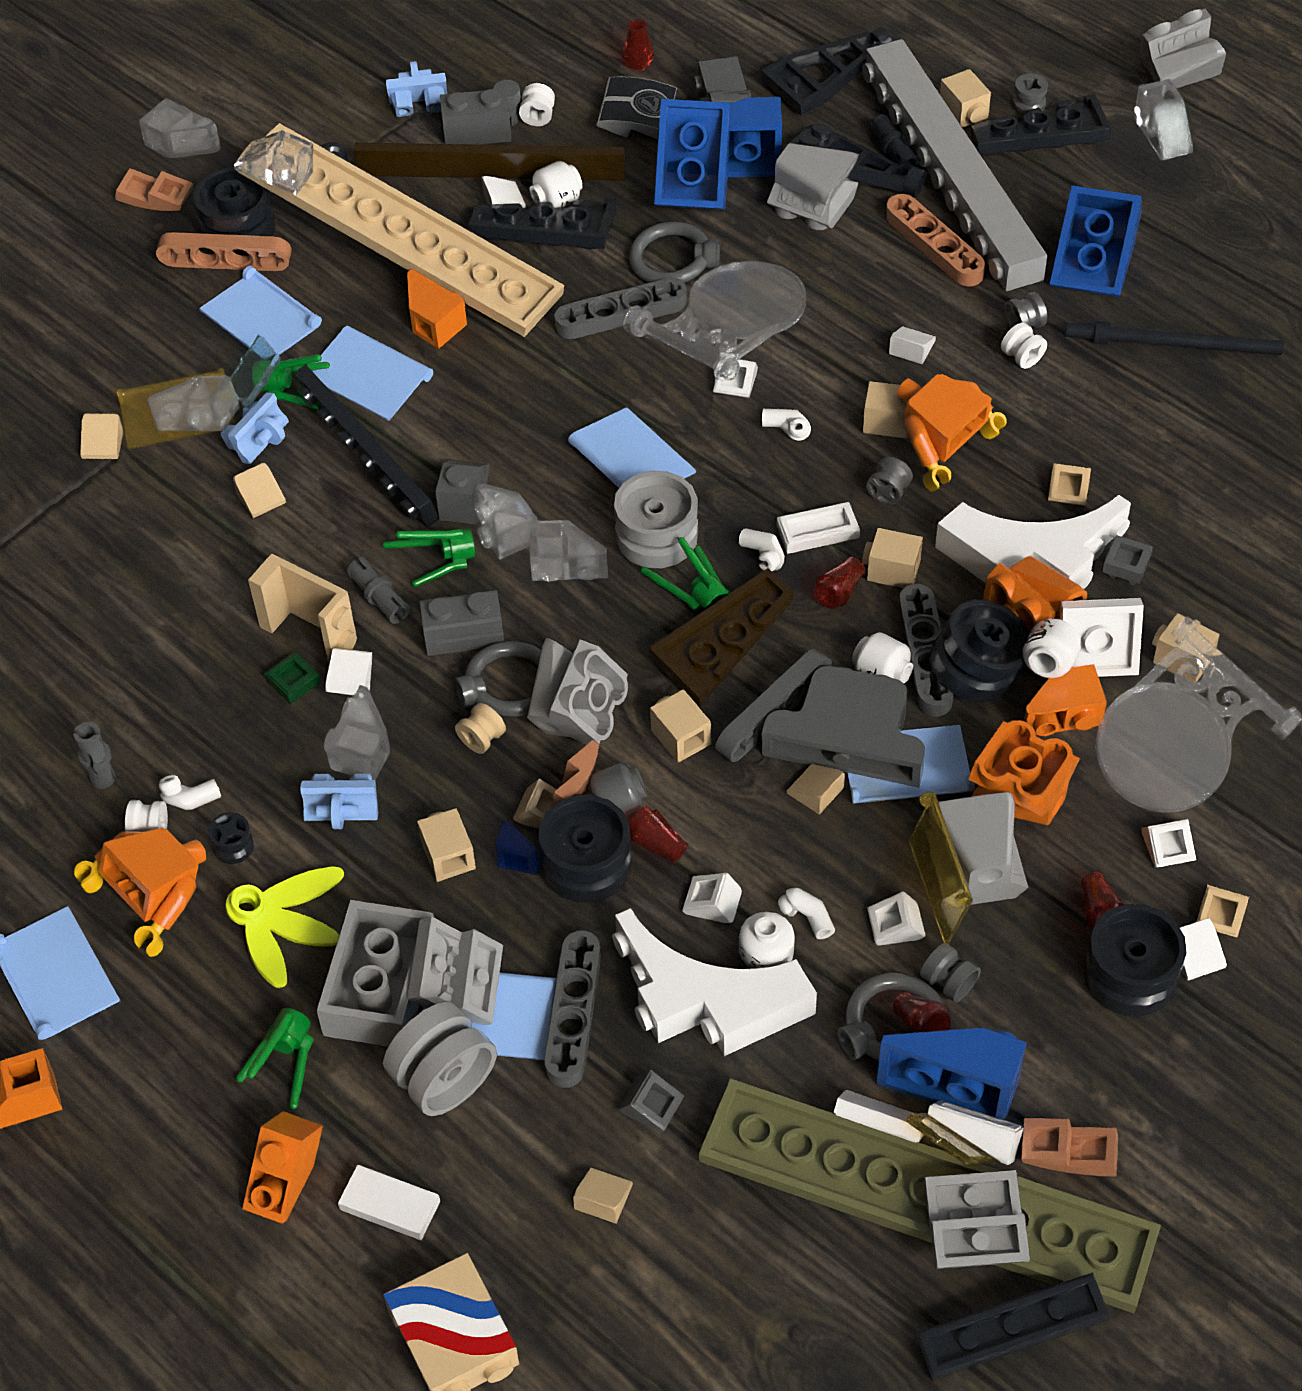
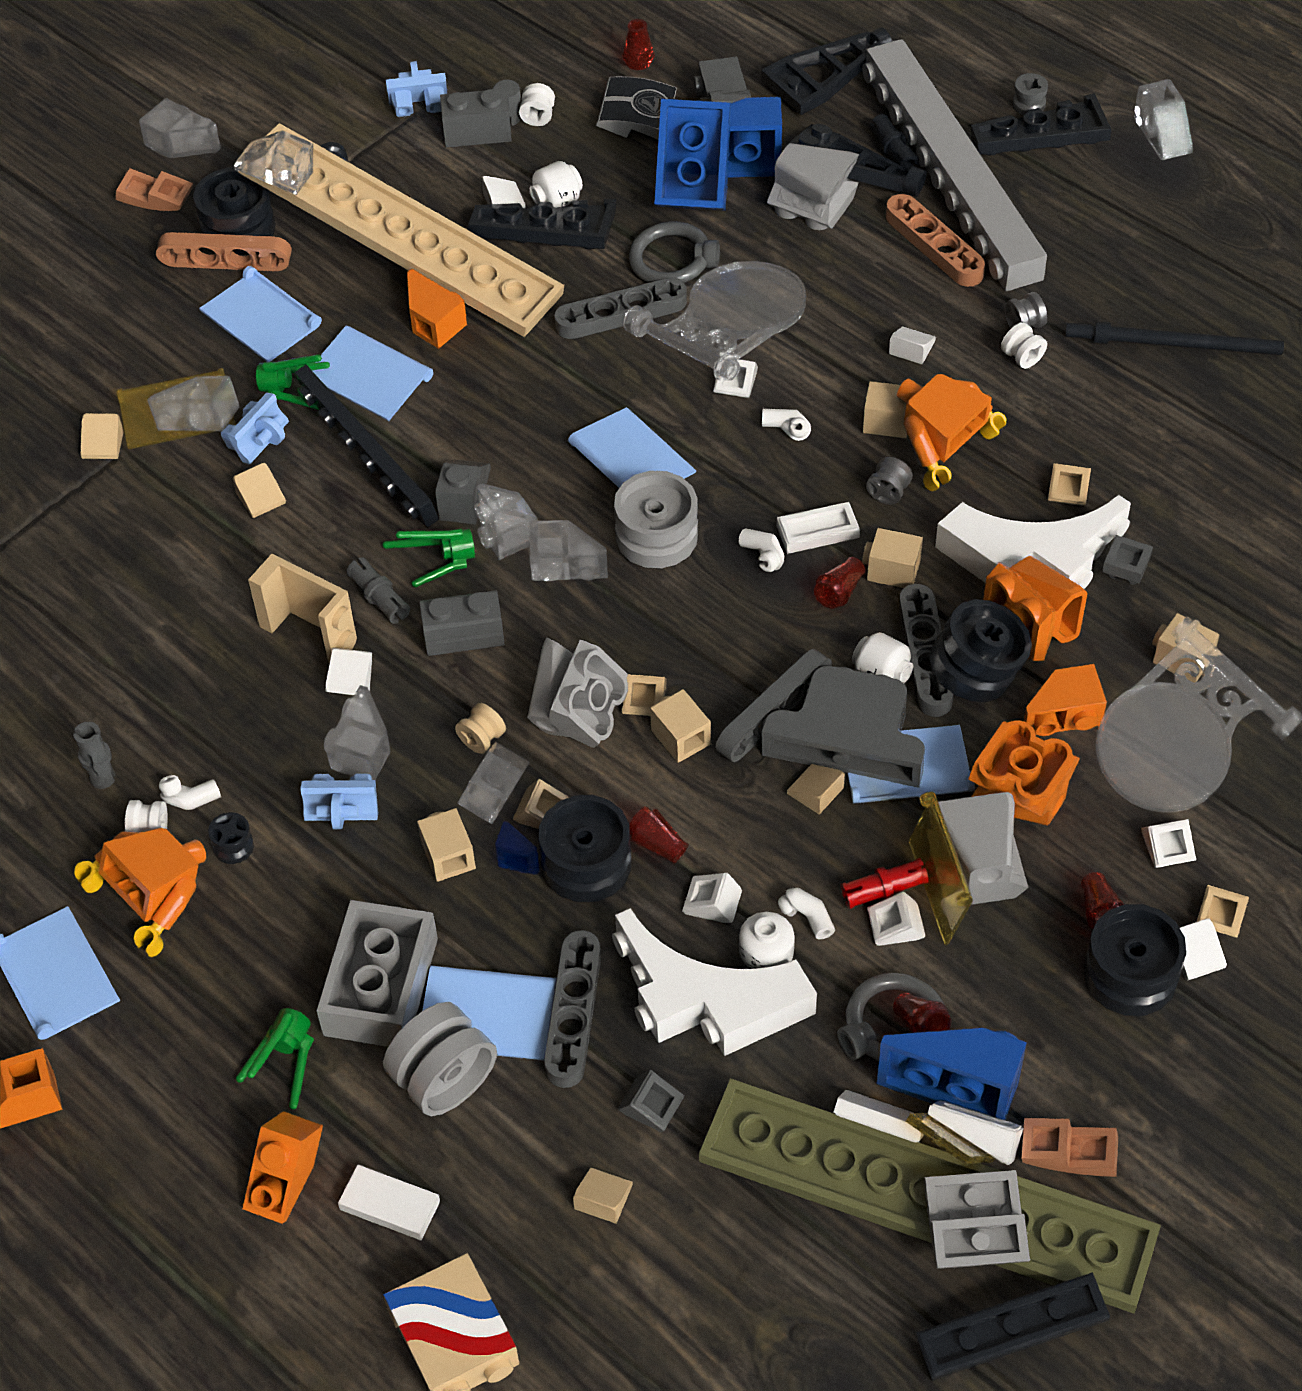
(254, 370): clear light blue piece -> none
(288, 924): neon yellow plant -> none
(292, 678): dark green tile -> none
(455, 969): light grey slope -> none
(472, 688): dark grey piece -> none
(486, 160): dark brown tile -> none
(493, 782): none -> clear slope
(577, 773): nougat slope -> none
(620, 786): dark grey head -> none
(643, 694): none -> tan slope
(705, 588): green plant -> none
(718, 638): dark brown wing -> none
(884, 883): none -> red pin
(950, 972): dark grey wheel -> none
(966, 97): tan brick -> none
(1051, 648): white head -> none
(1096, 241): blue slope -> none
(1107, 633): white tile -> none
(1182, 50): light grey piece -> none

